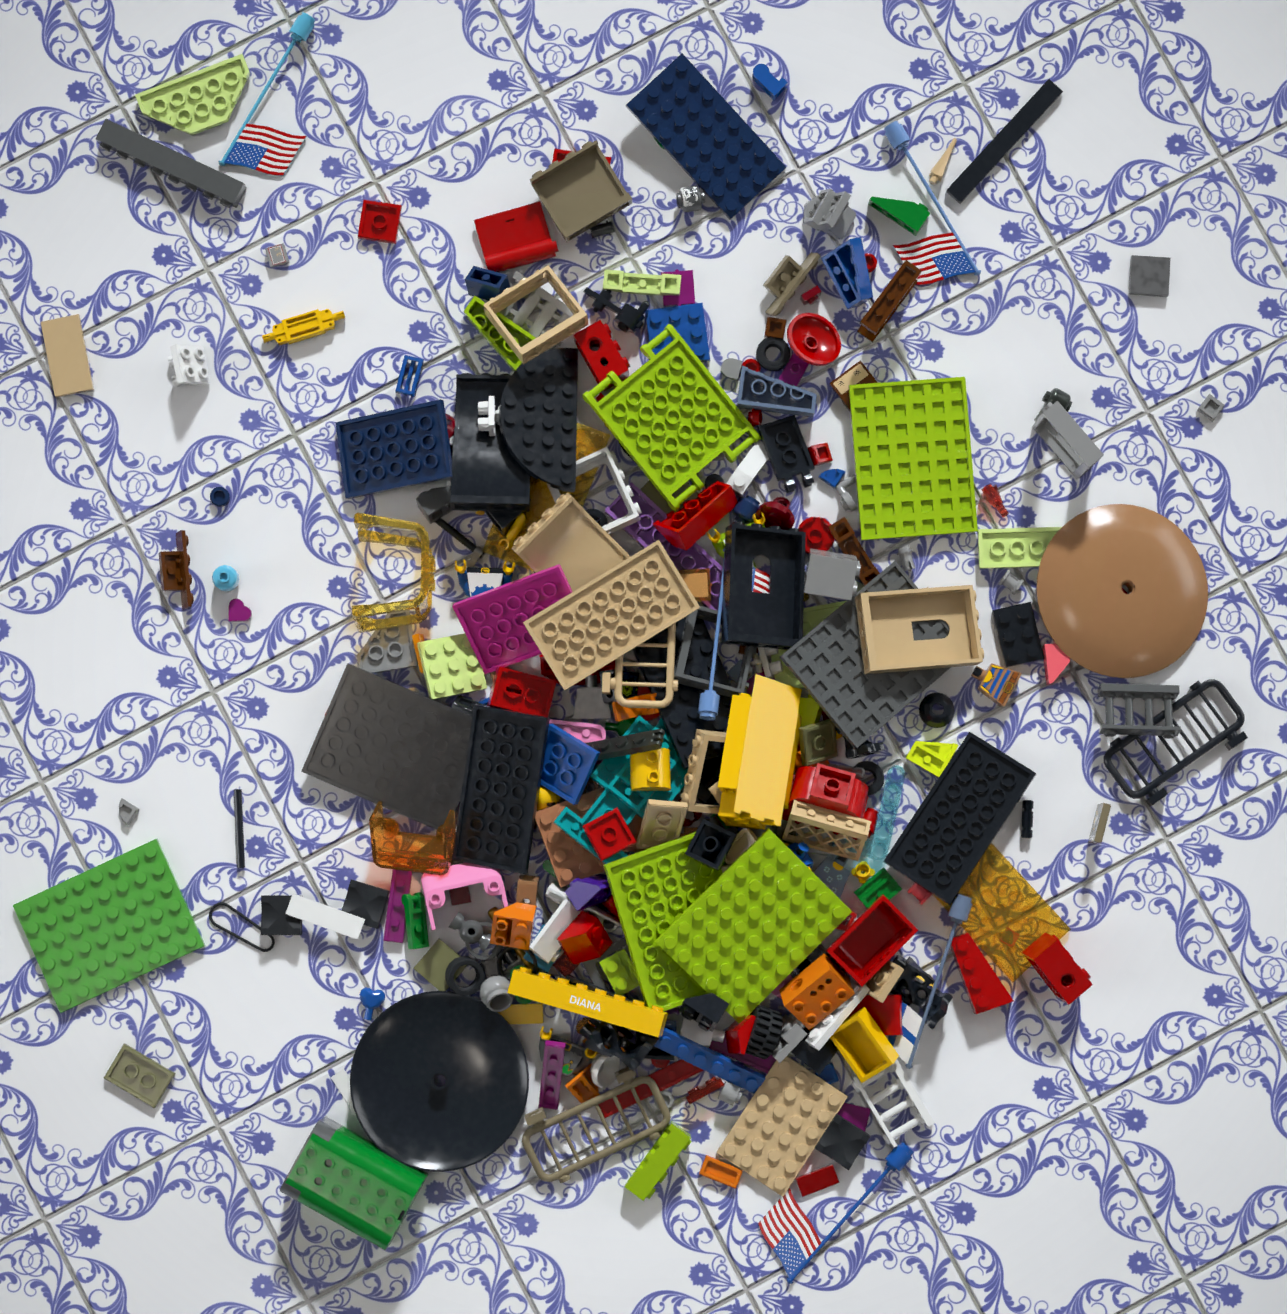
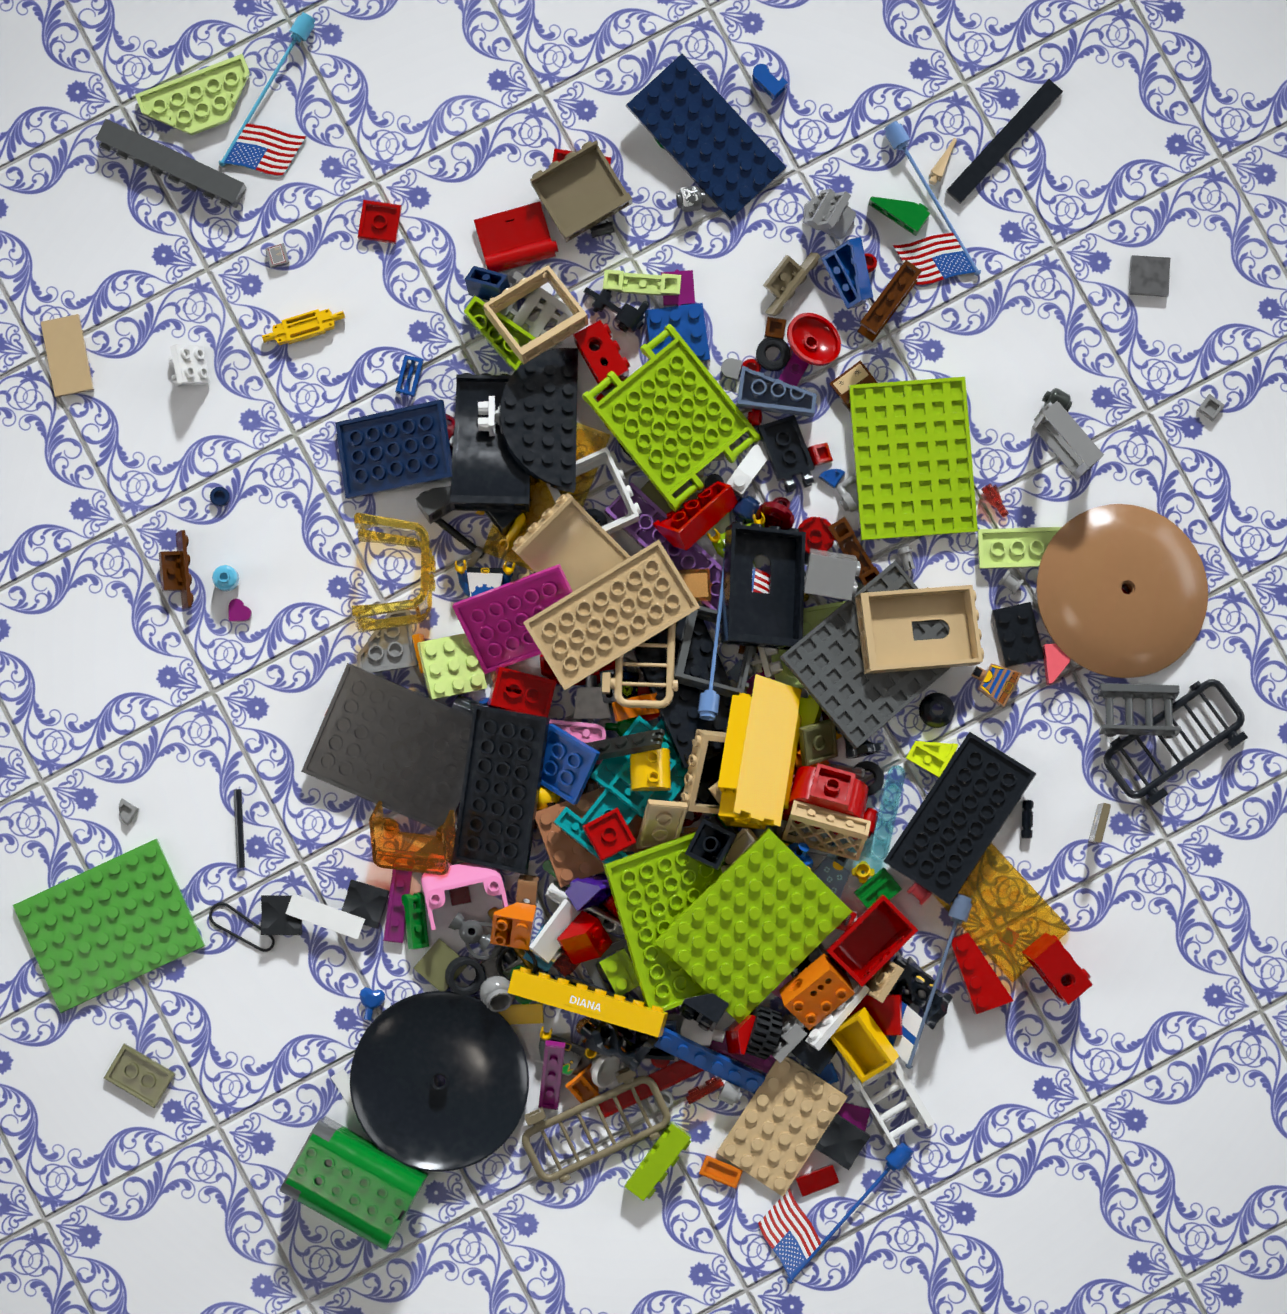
(811, 296): dark red plate -> none

